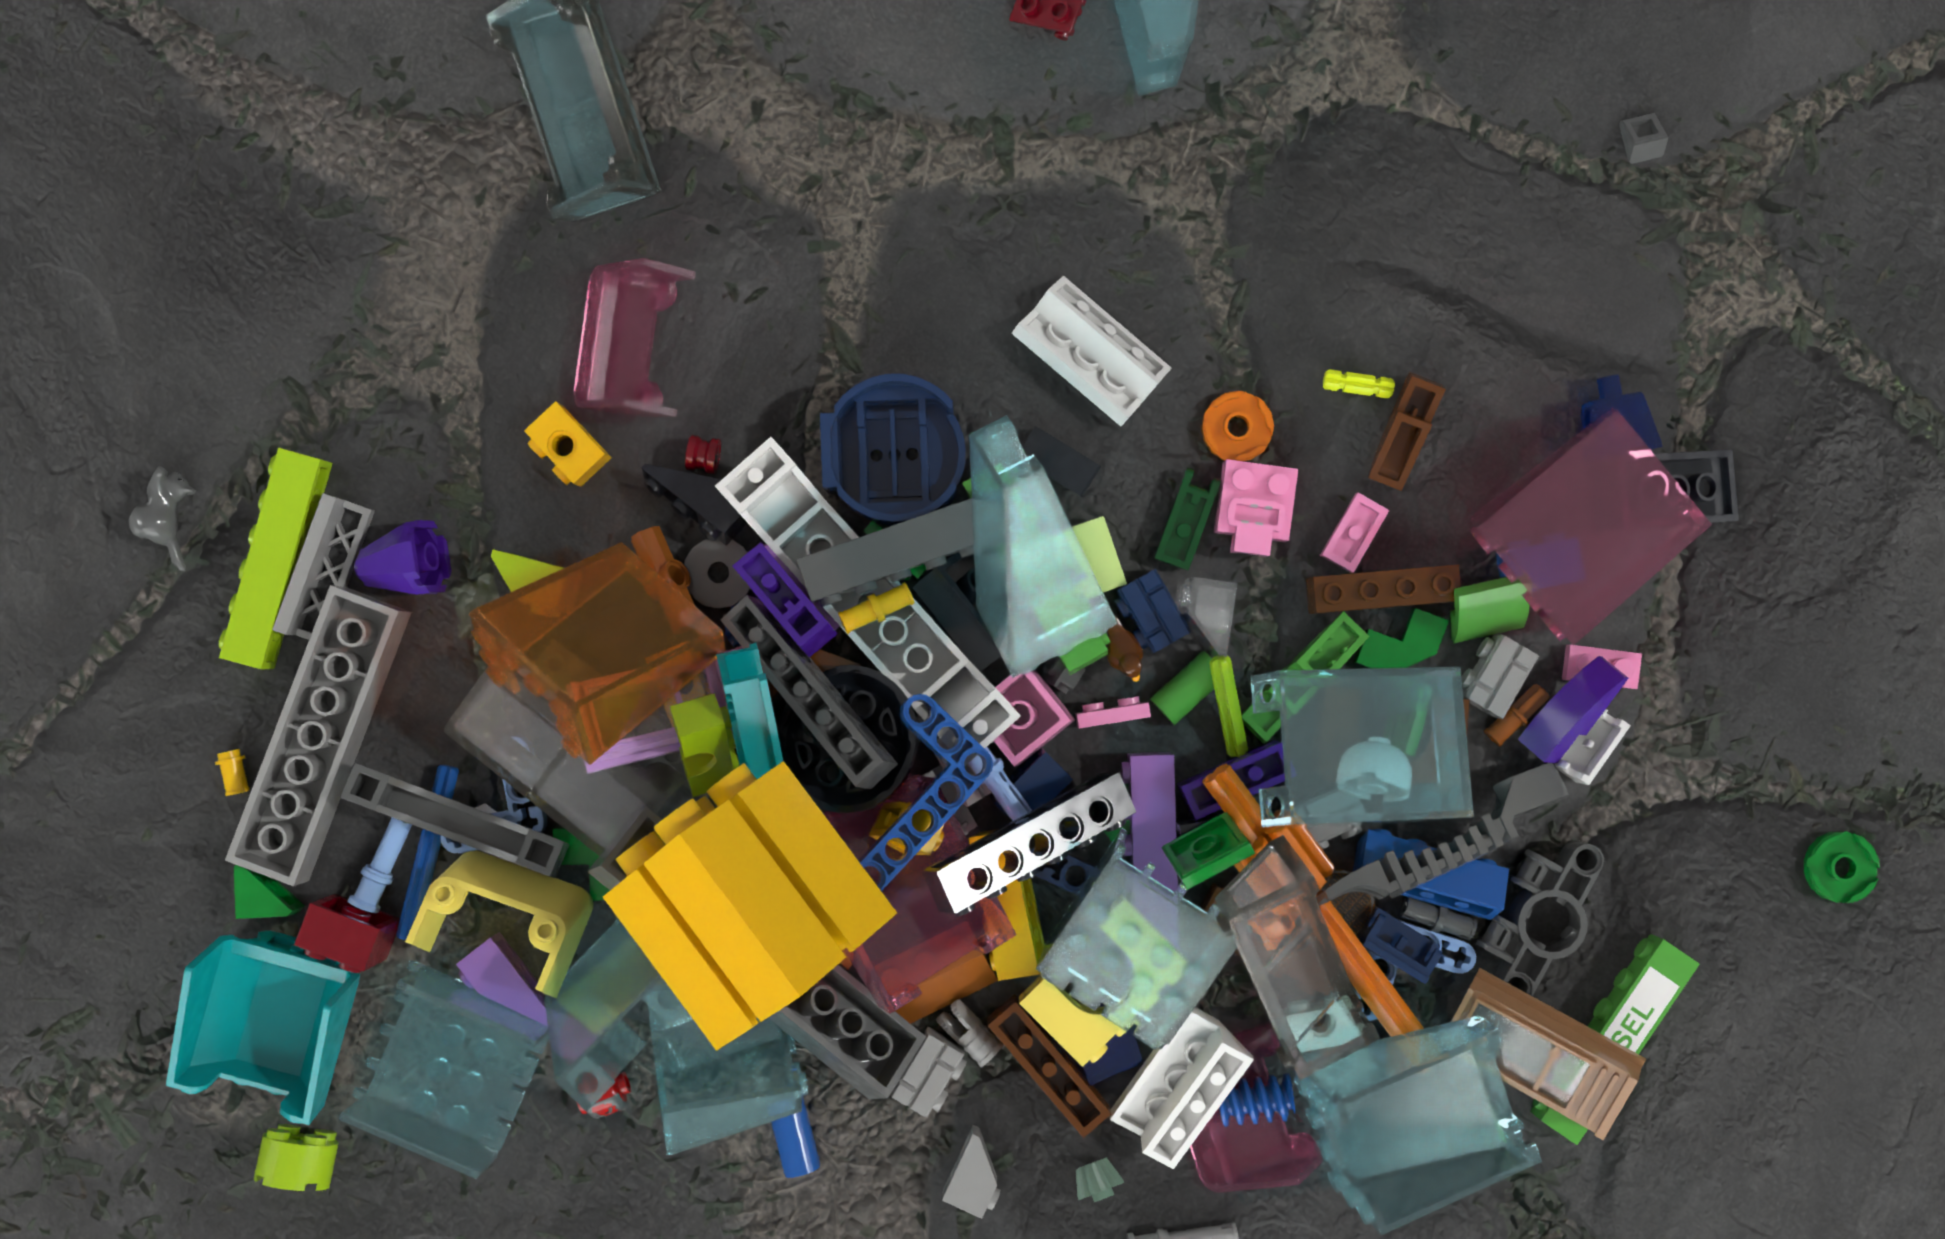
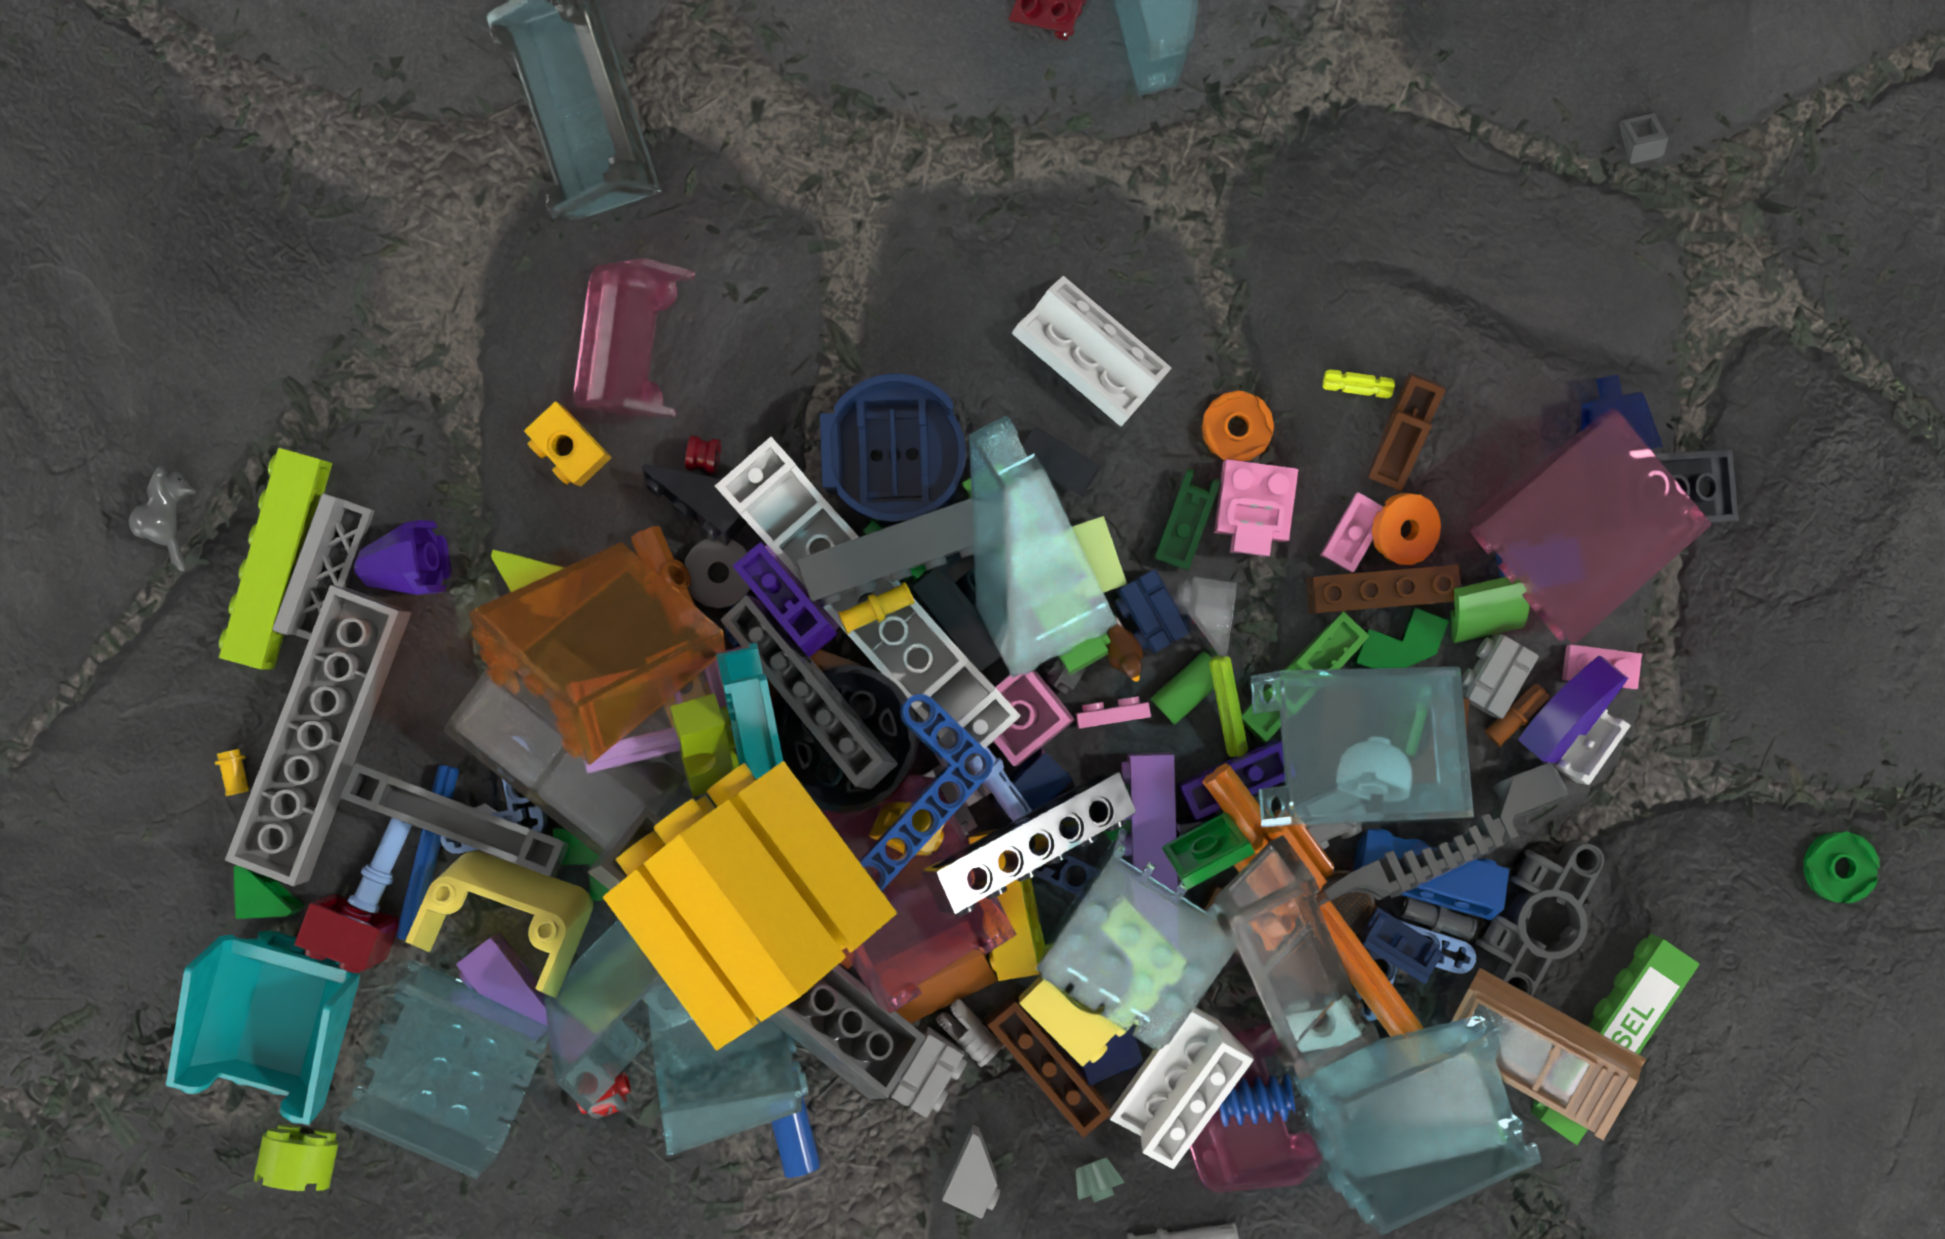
(1423, 533): none -> orange tile

